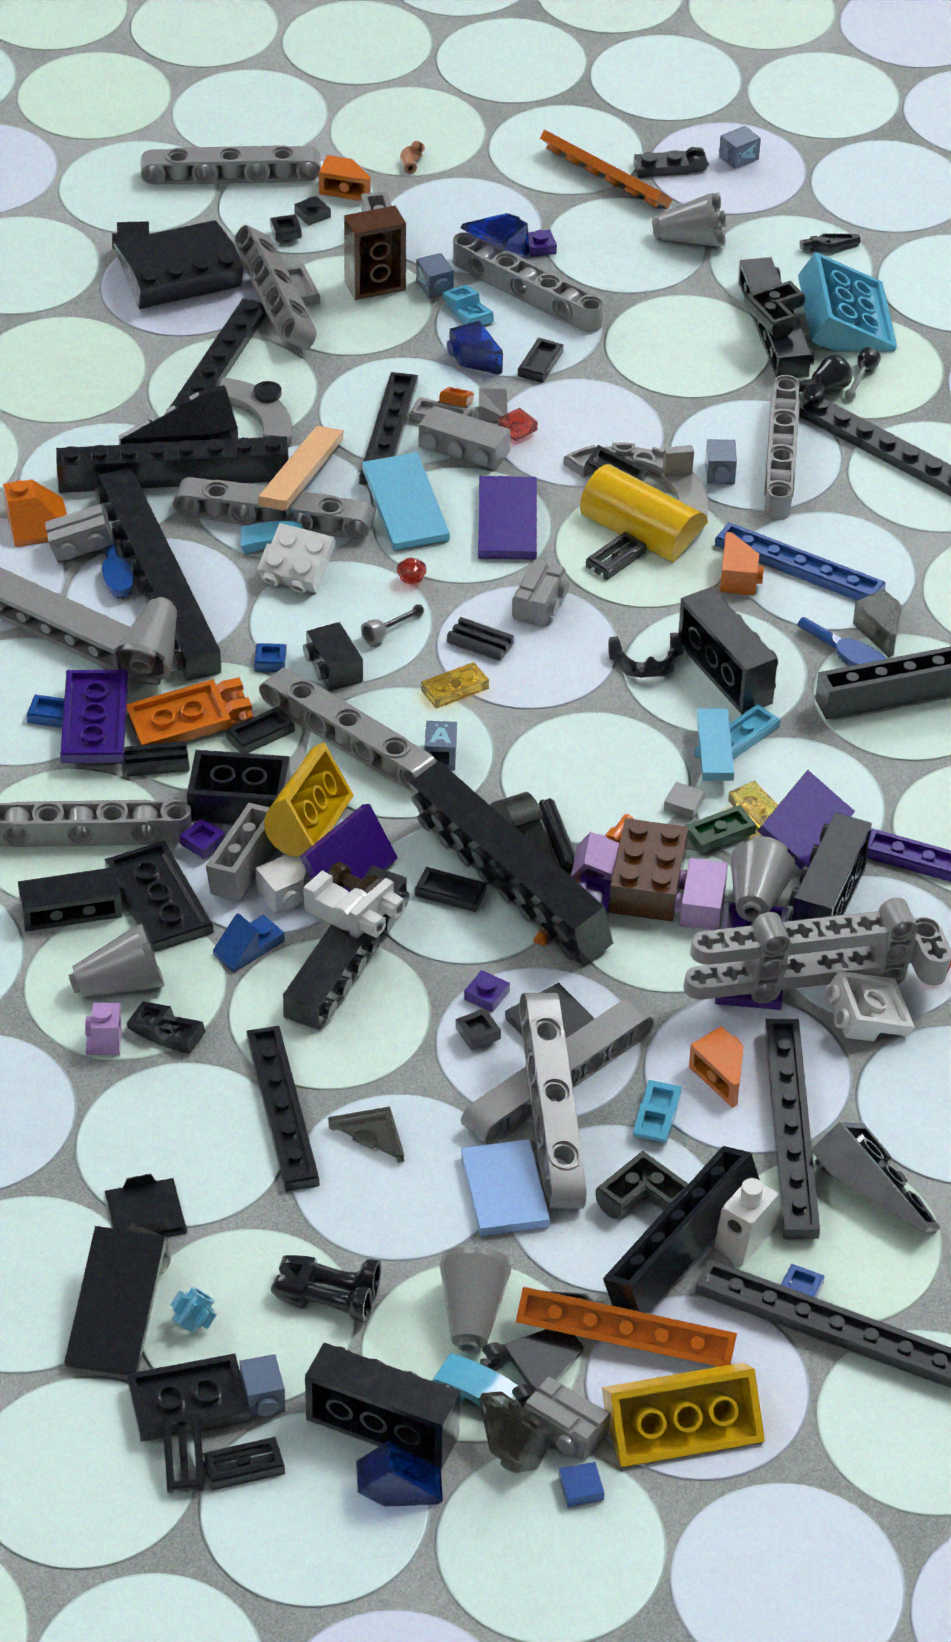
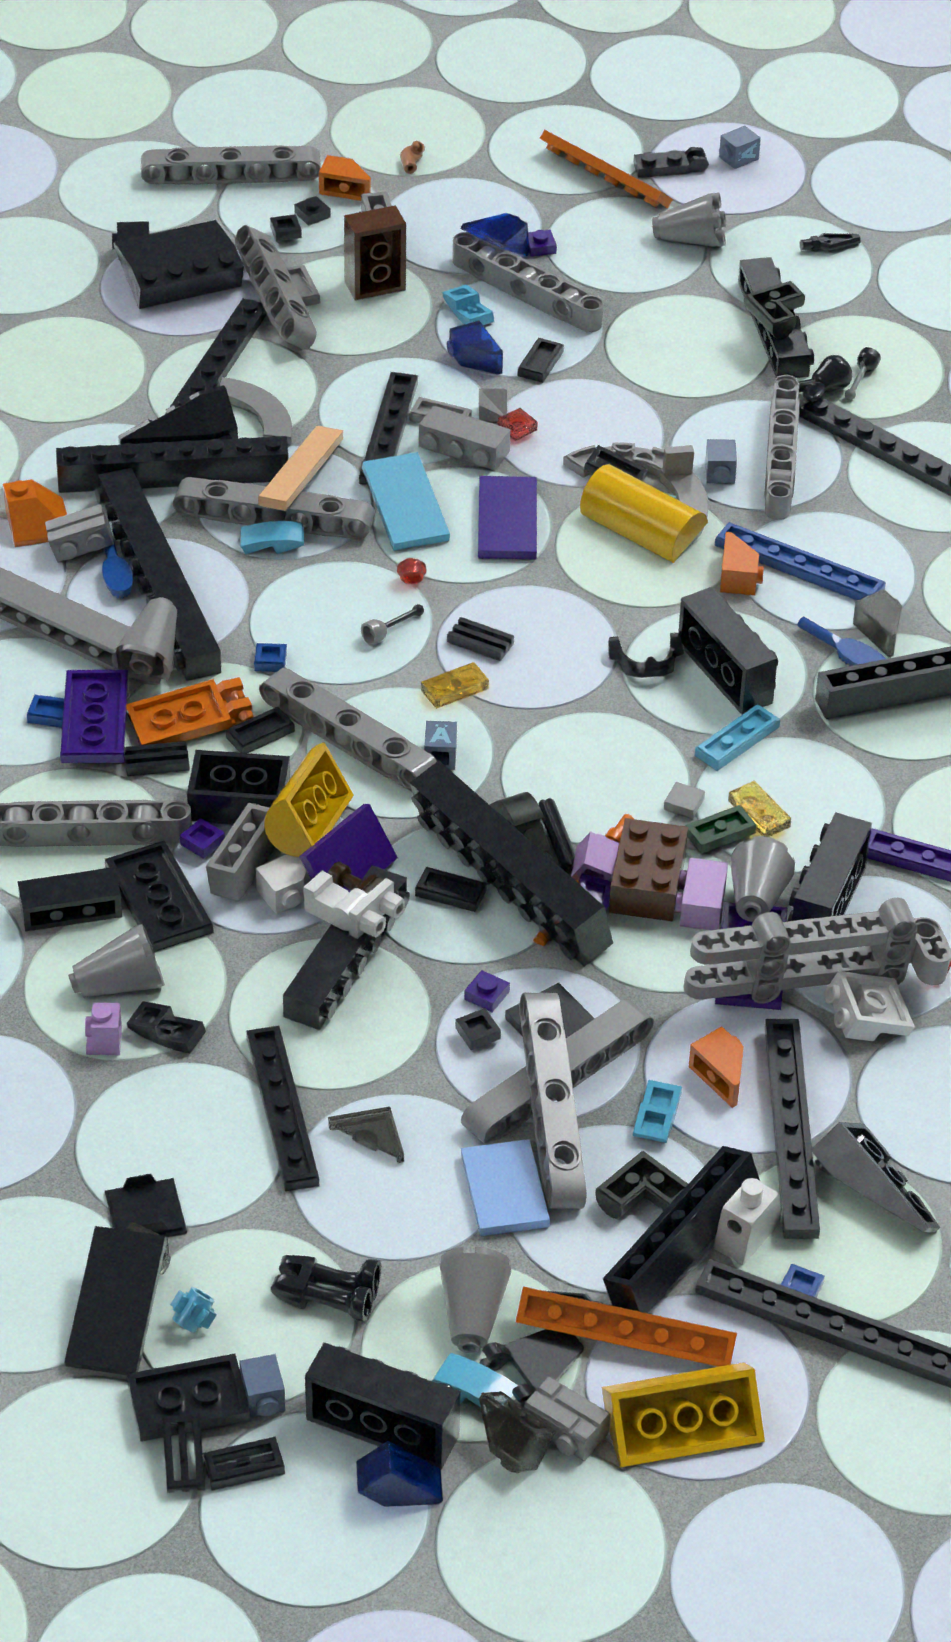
(247, 941): blue slope -> none
(267, 391): black piece -> none
(296, 558): white plate -> none
(333, 656): black brick -> none
(434, 275): sand blue brick -> none
(456, 396): orange tile -> none
(540, 593): light grey brick -> none
(581, 1484): blue tile -> none
(620, 557): black tile -> none
(715, 744): medium azure tile -> none
(801, 817): dark purple tile -> none
(845, 307): medium azure slope -> none

